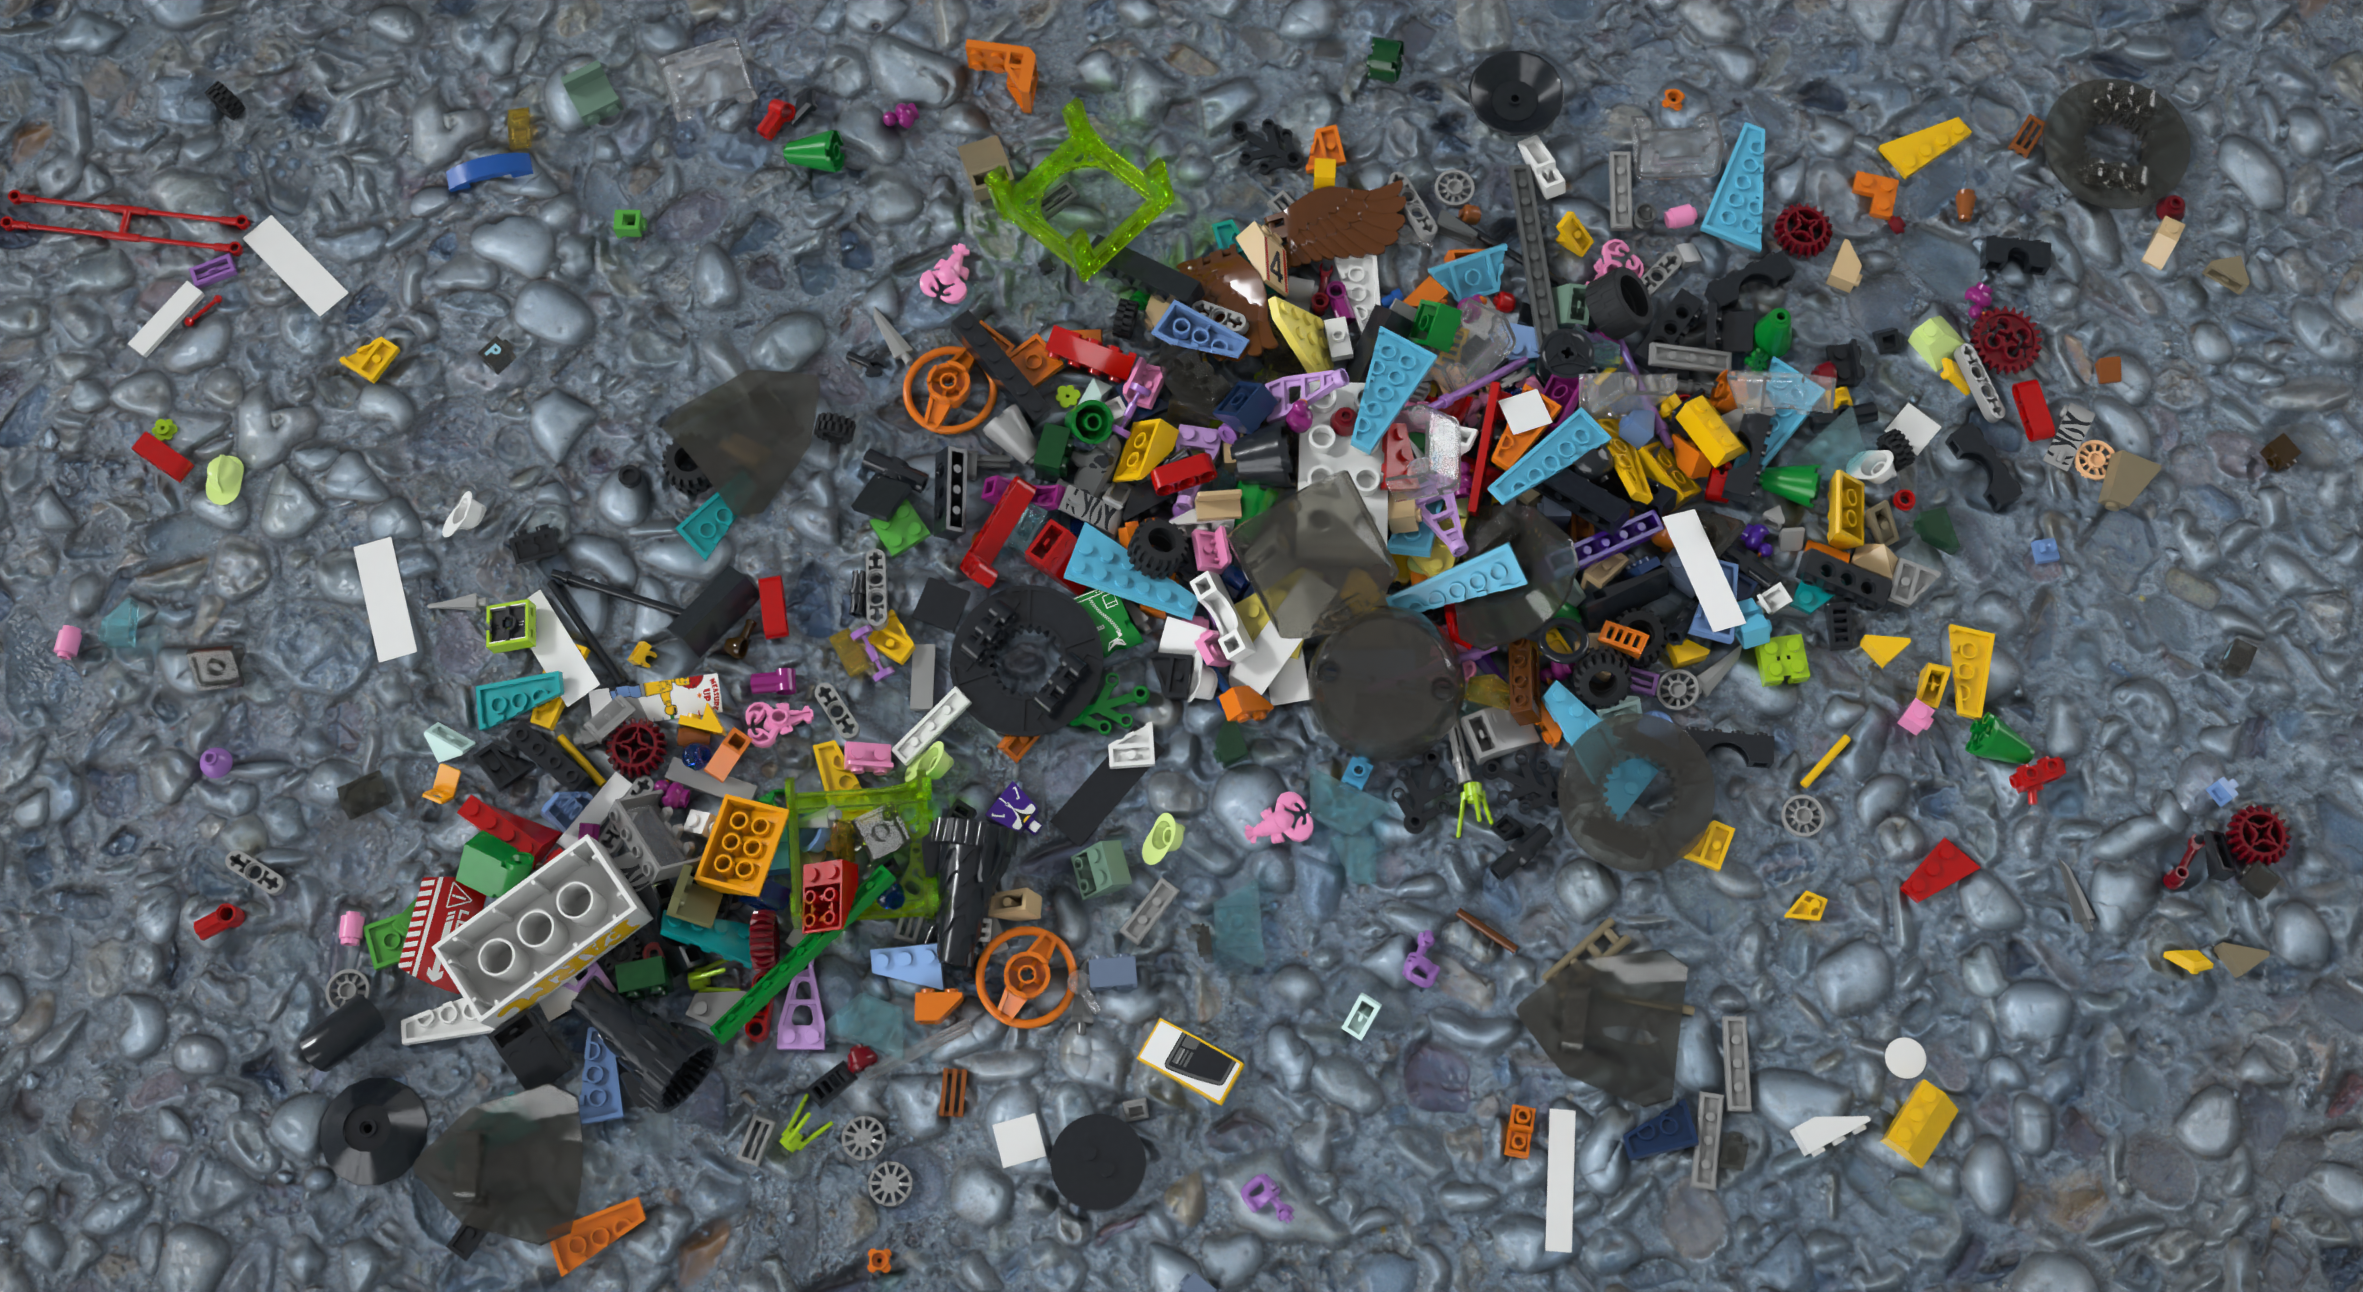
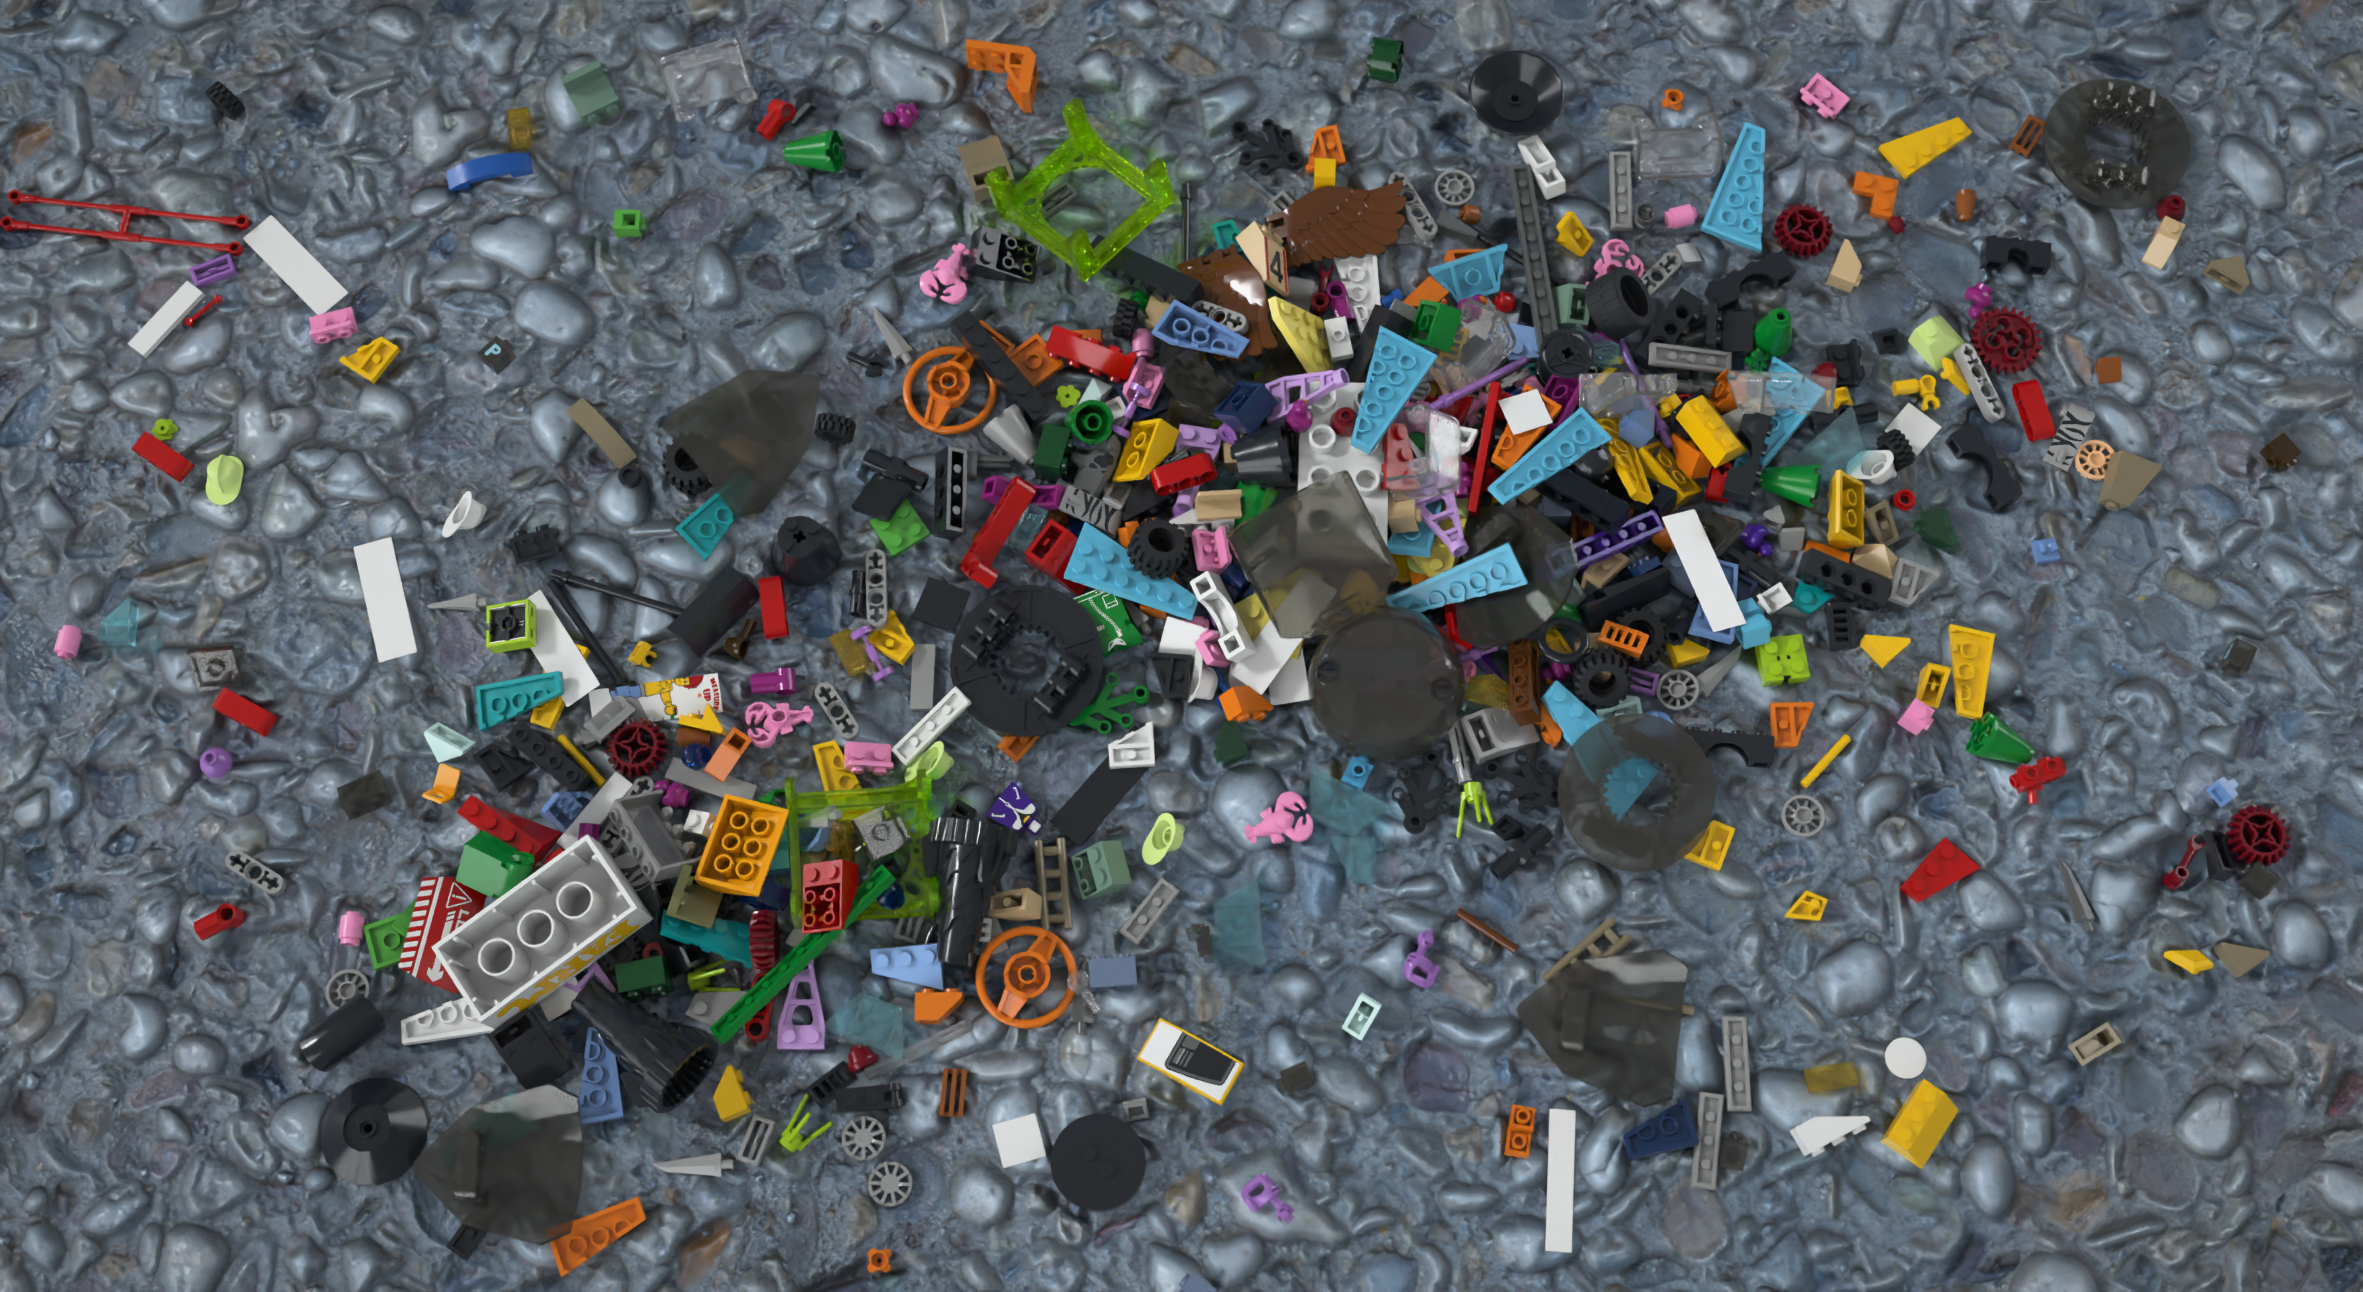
(244, 712): none -> red beam
(333, 325): none -> bright pink bracket
(602, 433): none -> dark tan slope
(700, 1165): none -> light grey bar
(730, 1097): none -> yellow slope
(805, 551): none -> black cone
(867, 1098): none -> black plate
(1002, 256): none -> black slope
(1042, 875): none -> dark tan bar
(1059, 516): none -> dark orange piece
(1143, 344): none -> bright pink brick
(1185, 198): none -> black bar
(1295, 1079): none -> clear smoke brick
(1788, 722): none -> orange wing
(1824, 96): none -> bright pink bracket
(1831, 1077): none -> clear yellow slope
(1924, 386): none -> yellow bar
(2095, 1043): none -> dark tan slope

